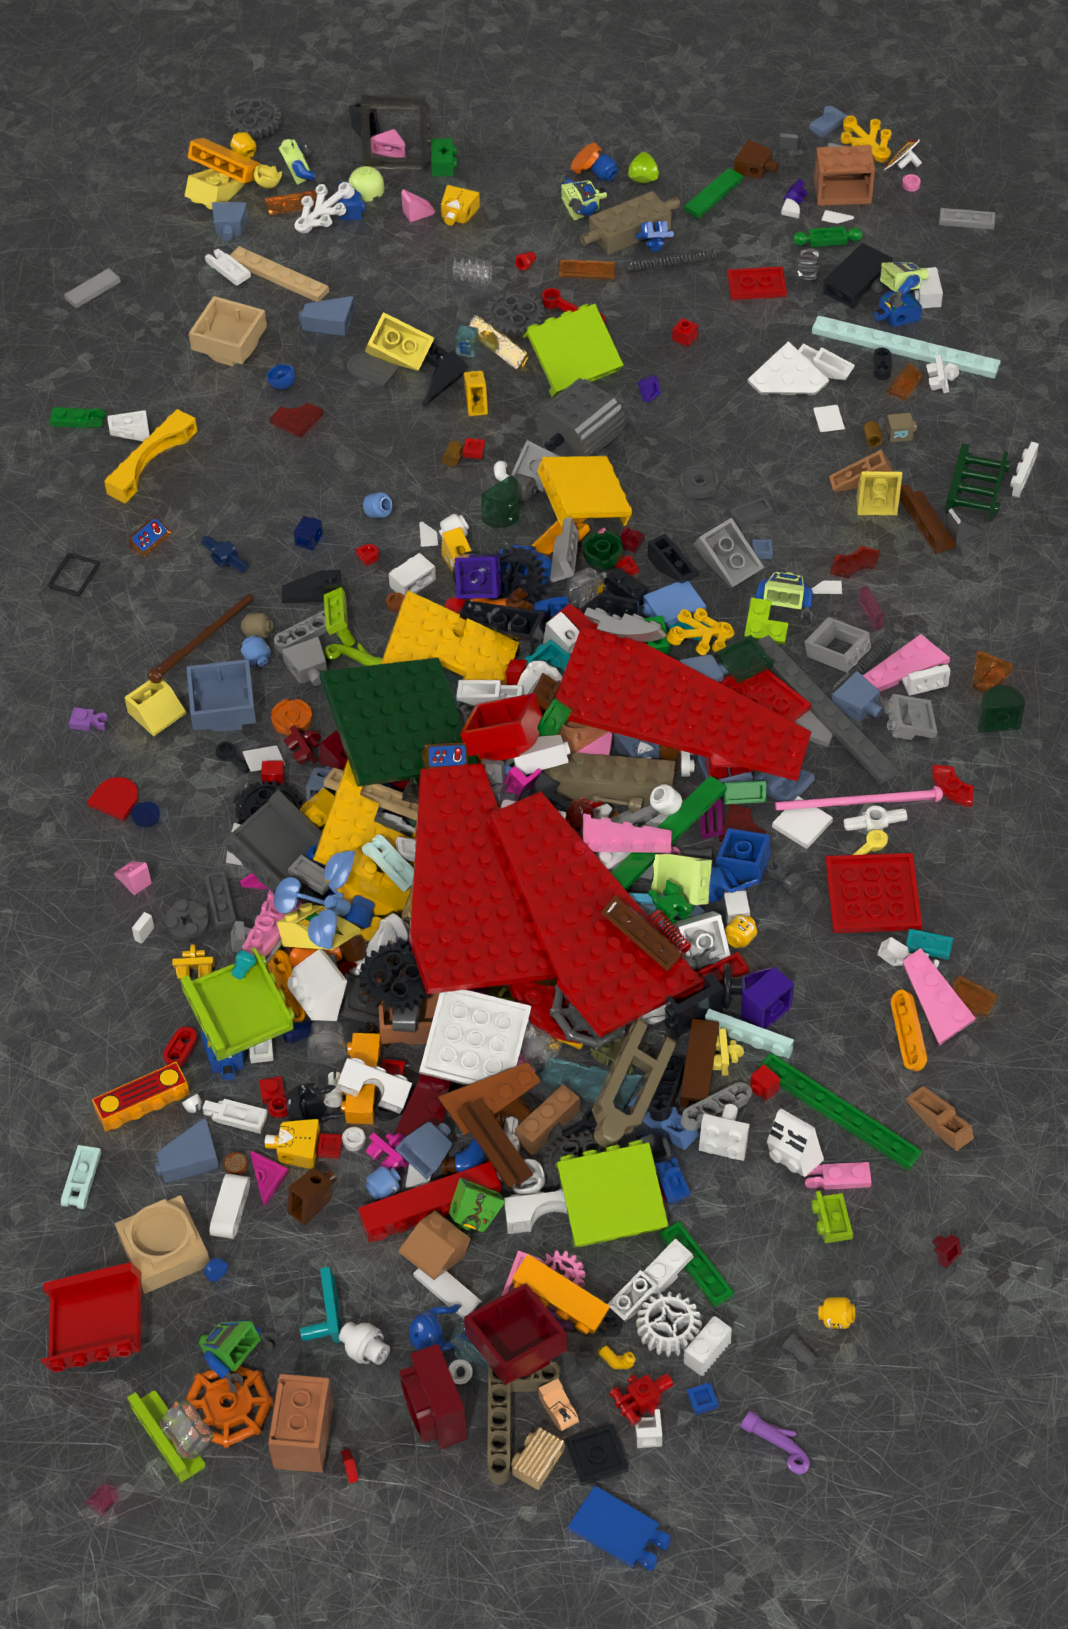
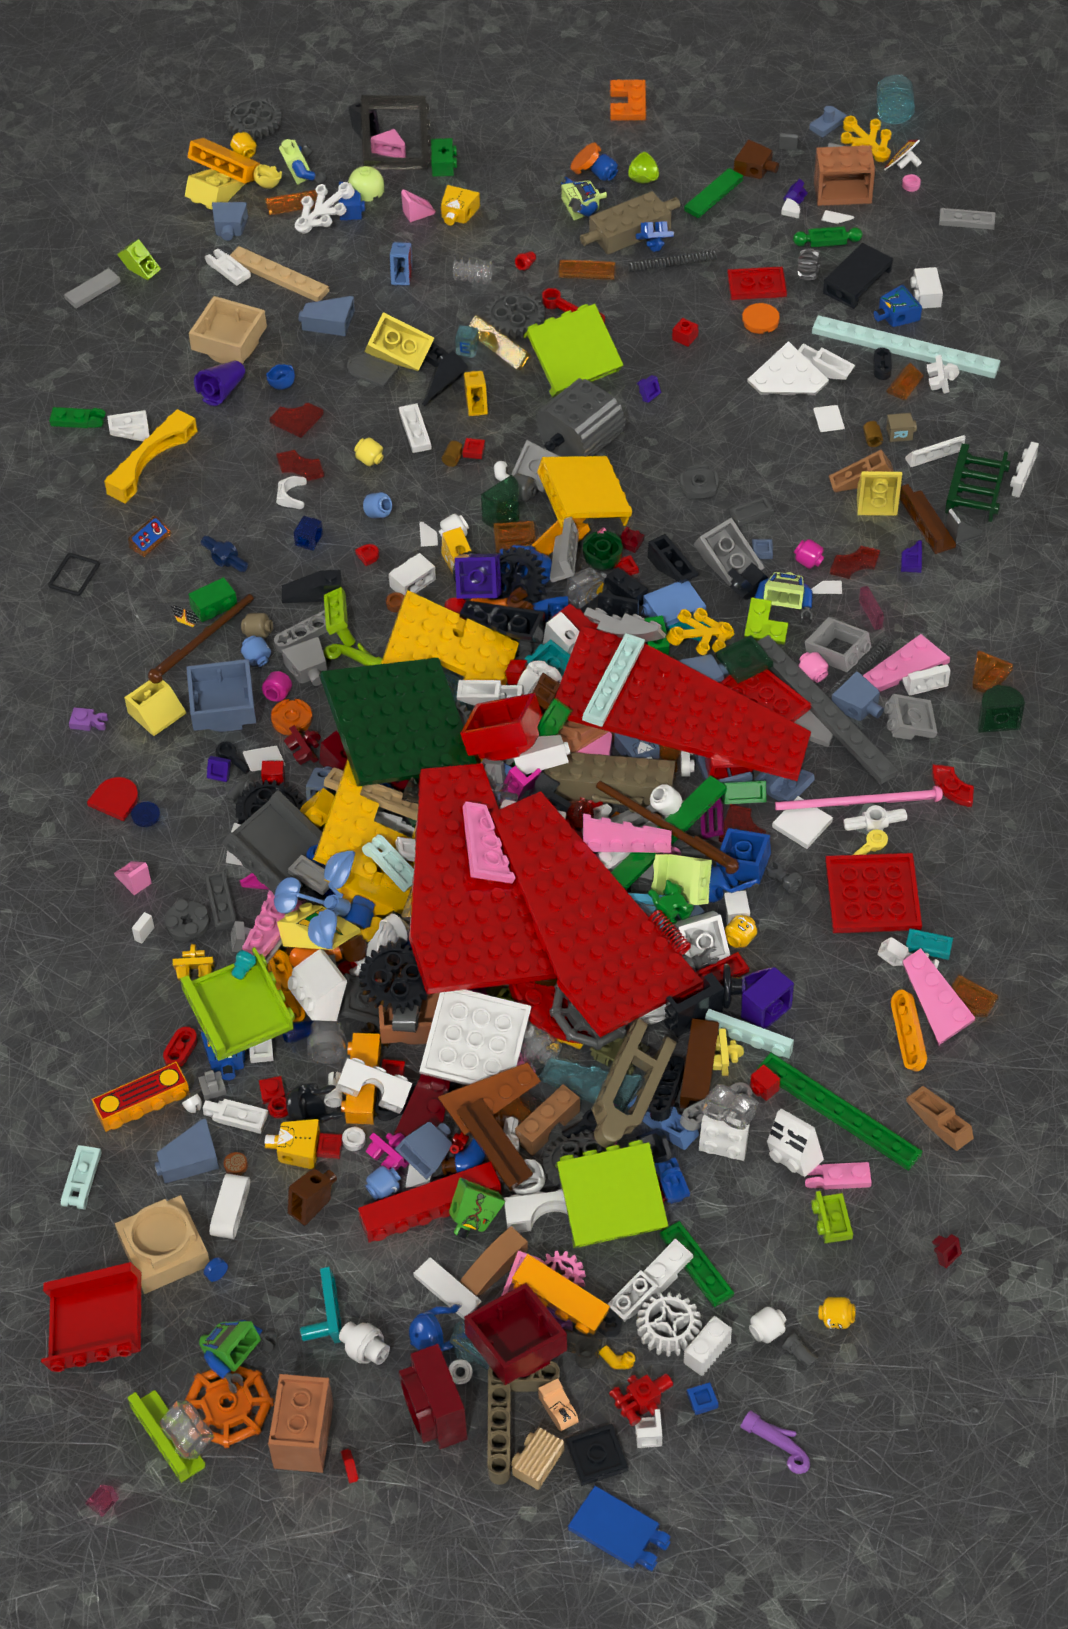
(139, 260): none -> lime slope
(184, 616): none -> sticker
(212, 599): none -> green brick
(212, 1085): none -> light grey tile
(218, 381): none -> dark purple cone
(218, 768): none -> dark purple tile
(268, 1175): dark pink tile -> none
(276, 686): none -> dark pink head
(286, 484): none -> white helmet
(292, 462): none -> clear red tile
(369, 452): none -> light yellow head
(401, 257): none -> medium blue torso
(415, 428): none -> white plate
(435, 1245): medium nougat slope -> none
(444, 755): slope -> none
(458, 1143): none -> red plate
(483, 846): none -> bright pink wing
(494, 1262): none -> medium nougat slope
(513, 534): none -> clear orange wing
(613, 680): none -> light aqua plate
(636, 105): none -> orange plate
(642, 933): reddish brown panel -> none
(697, 843): none -> reddish brown bar
(729, 1106): none -> clear brick
(747, 582): none -> black brick
(760, 318): none -> orange tile
(767, 1324): none -> white head
(809, 553): none -> dark pink head
(814, 666): none -> bright pink head
(895, 99): none -> clear light blue wheel
(900, 278): torso -> none
(912, 558): none -> dark purple tile
(935, 451): none -> white slope

